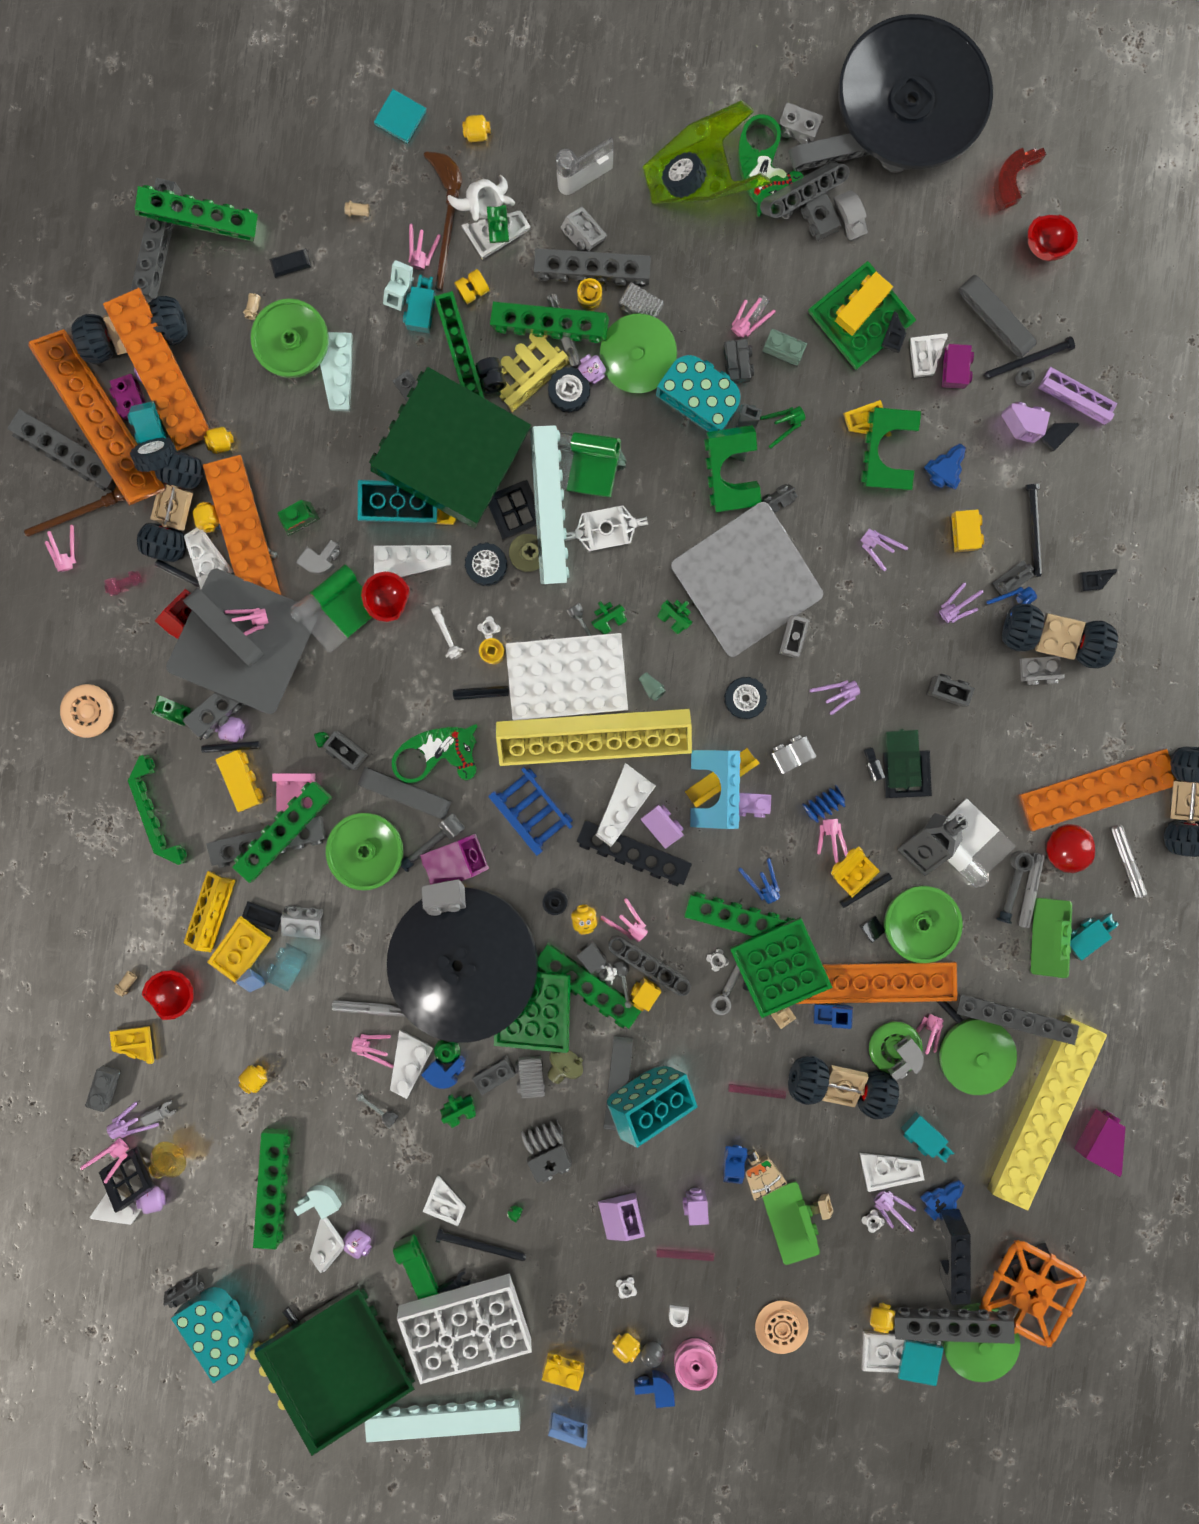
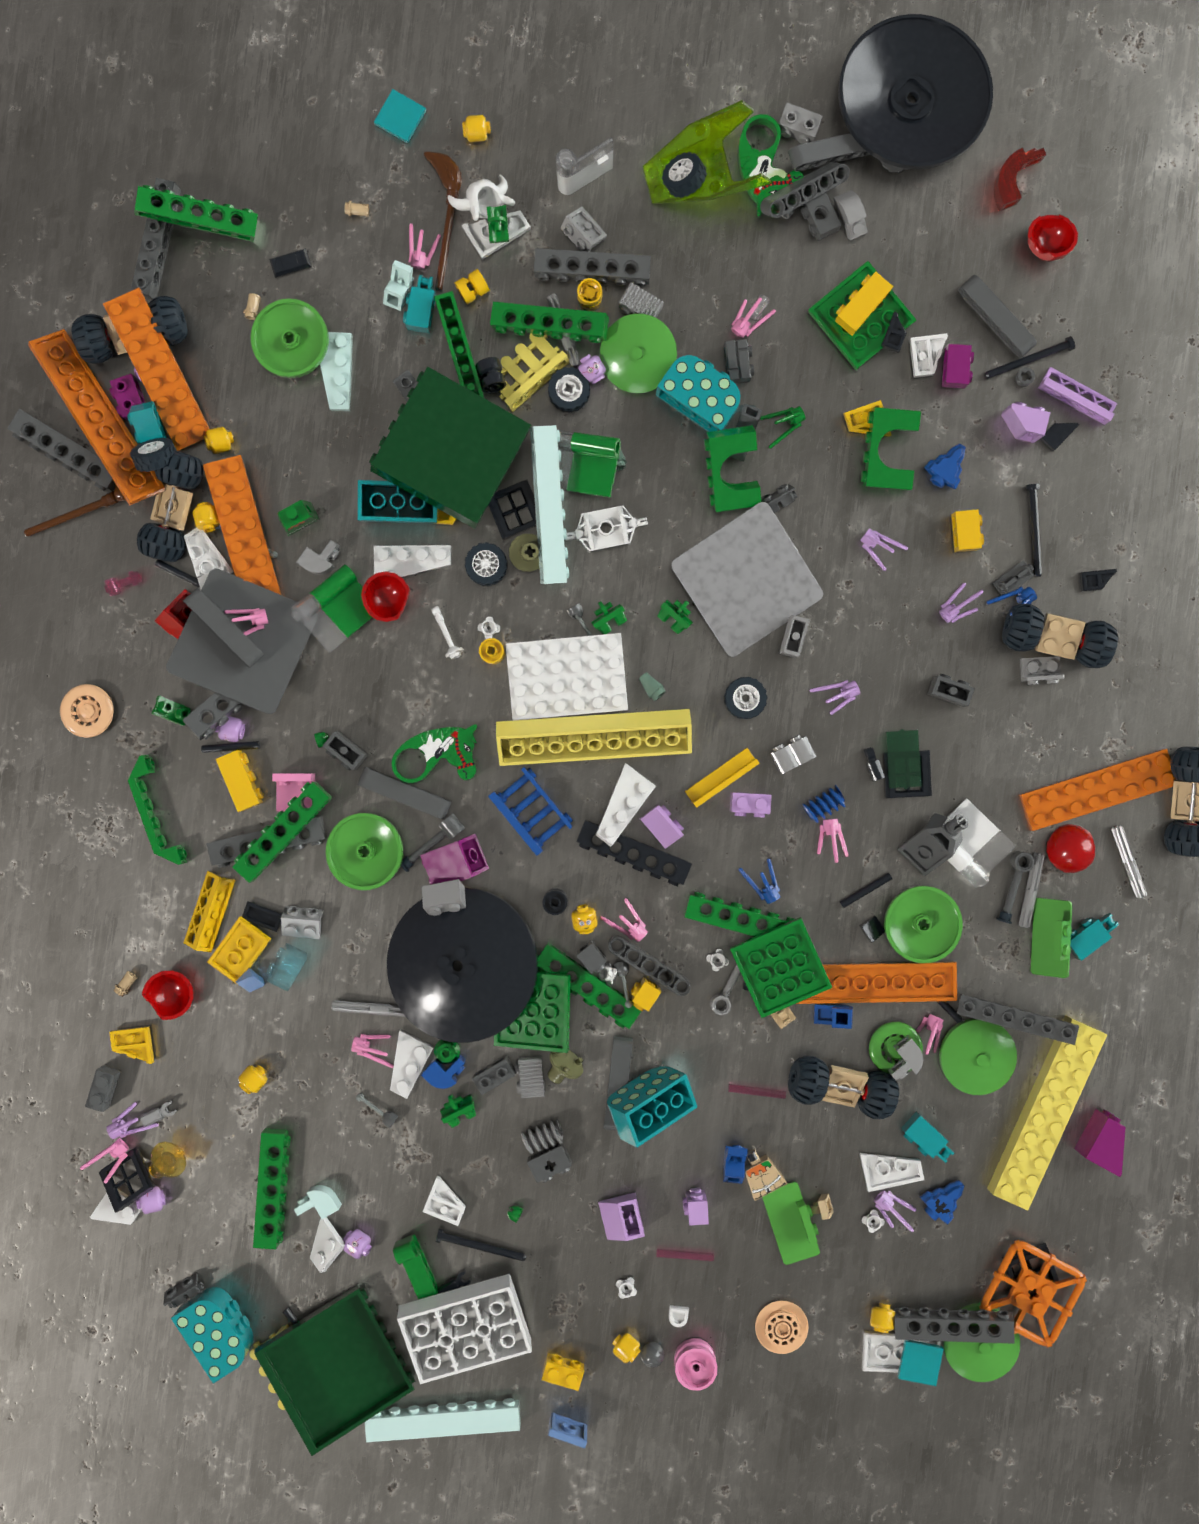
(62, 561): bright pink plant -> none
(484, 692): black axle -> none
(659, 1385): blue brick -> none
(727, 768): medium azure arch -> none
(784, 347): sand green brick -> none
(854, 871): yellow bracket -> none
(957, 1270): black arch -> none

